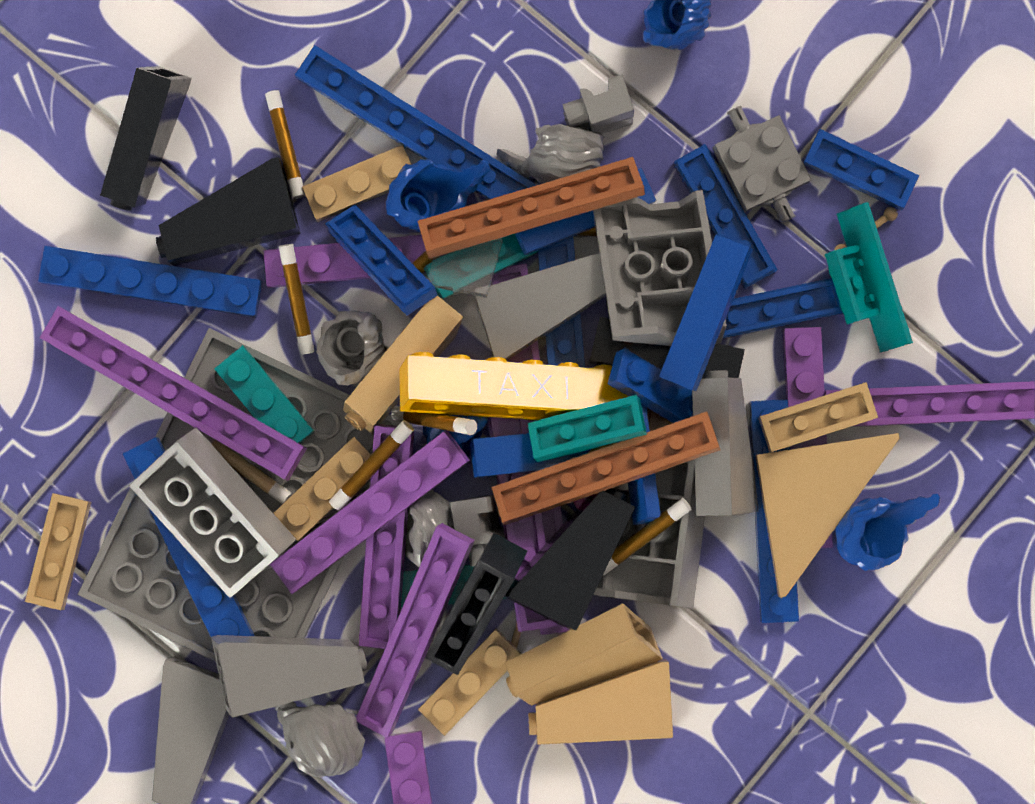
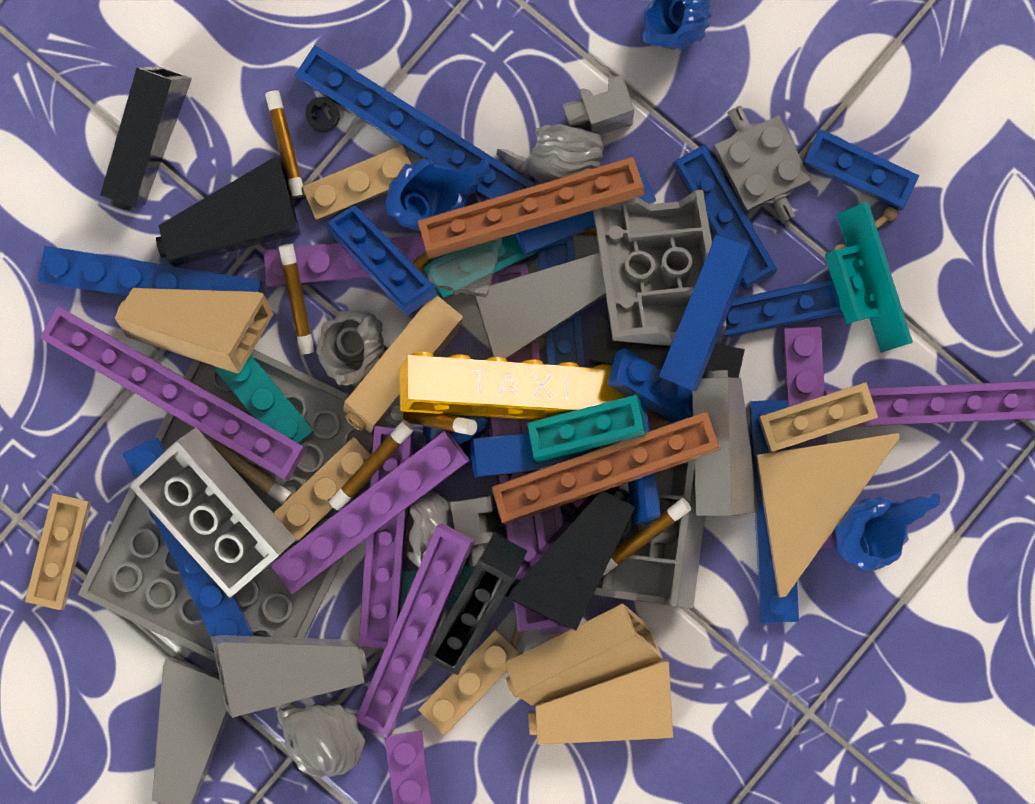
(198, 324): none -> tan slope
(321, 103): none -> black bush

